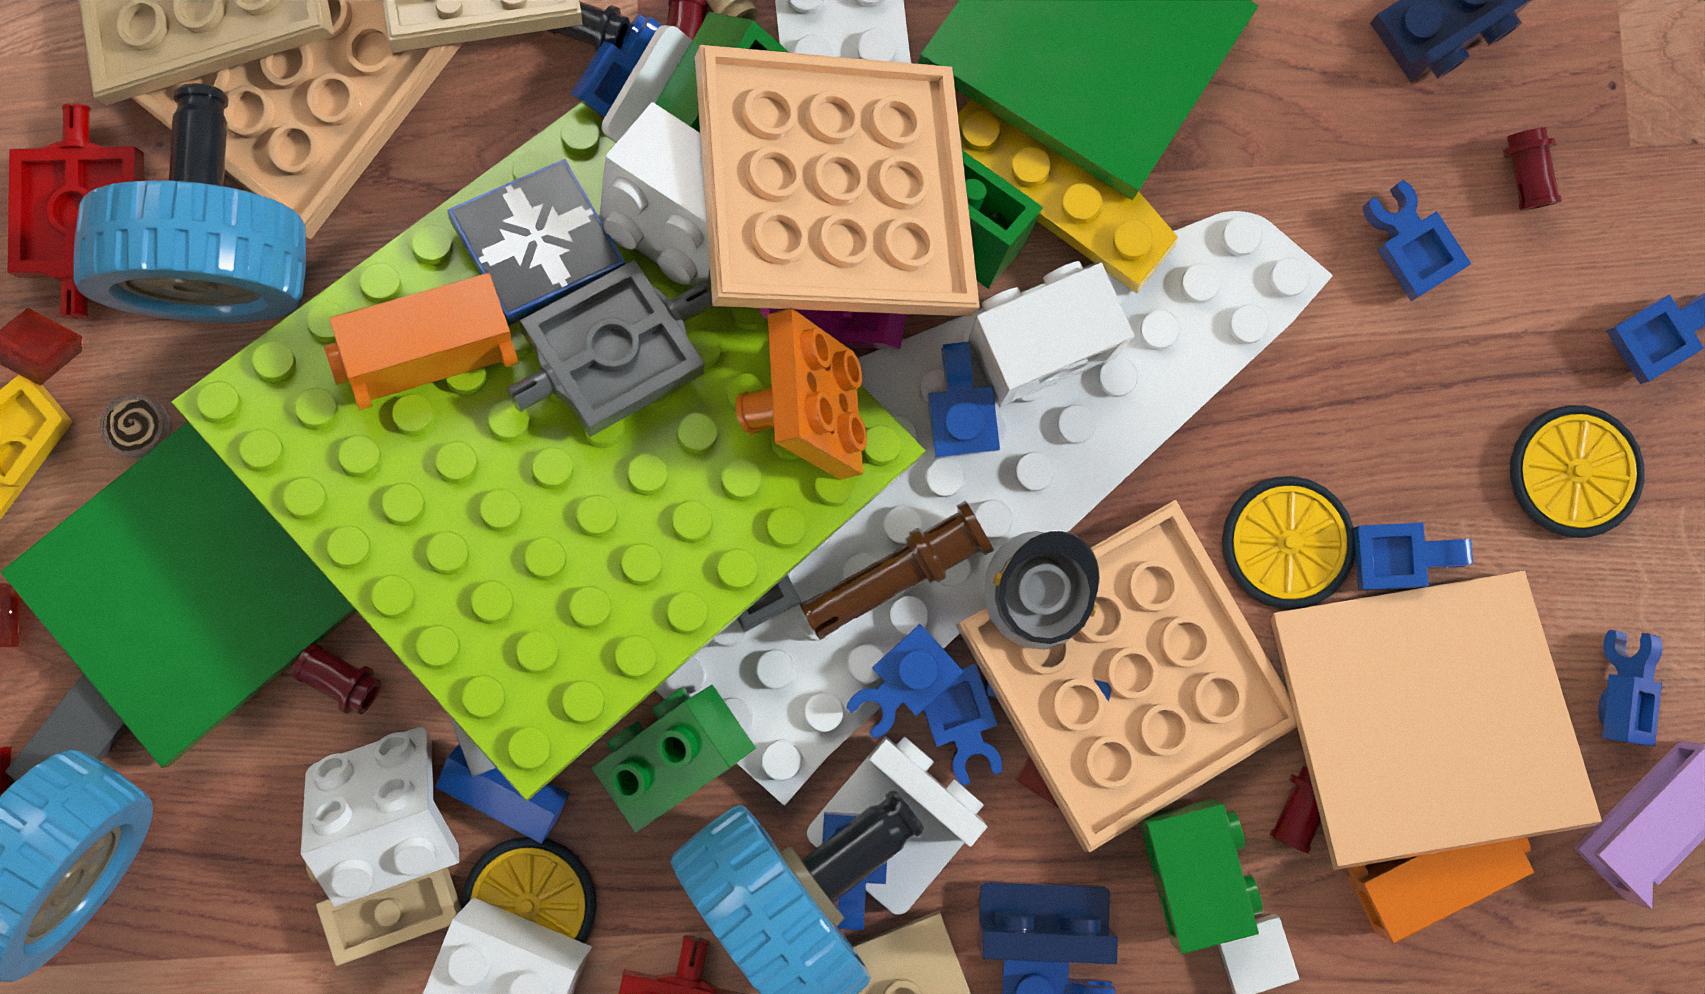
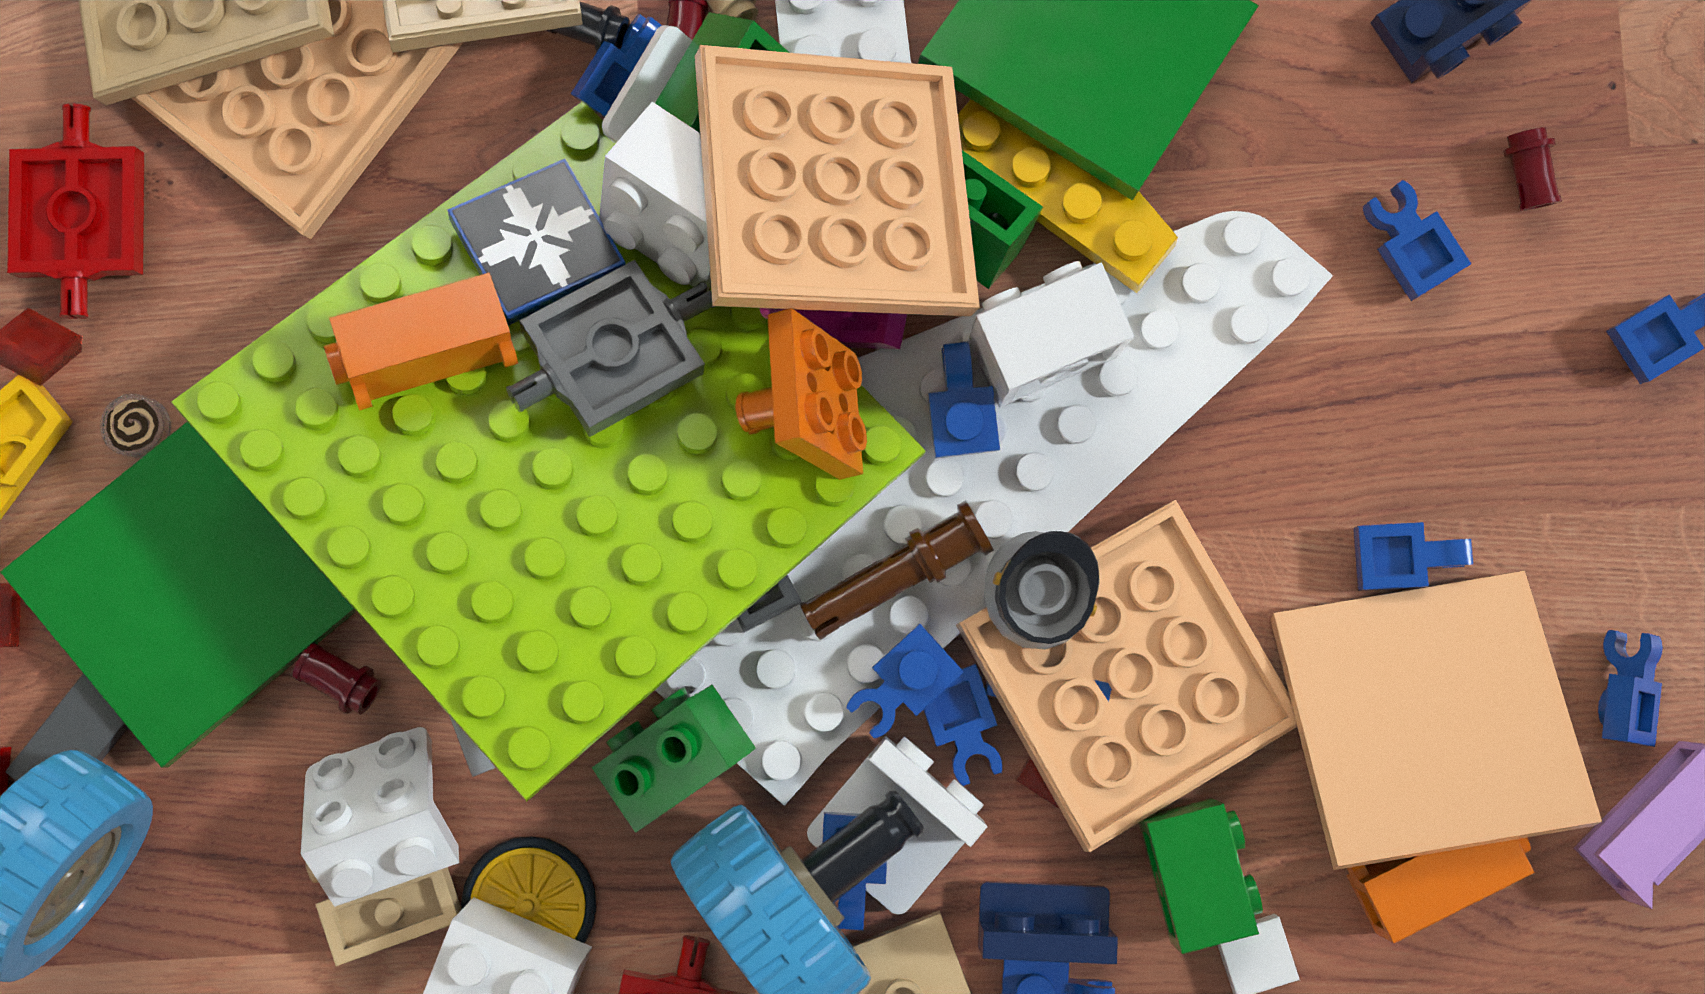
(189, 241): dark azure wheel -> none
(499, 799): blue piece -> none
(1288, 542): yellow wheel -> none
(1300, 814): dark red pin -> none
(1577, 471): yellow wheel -> none

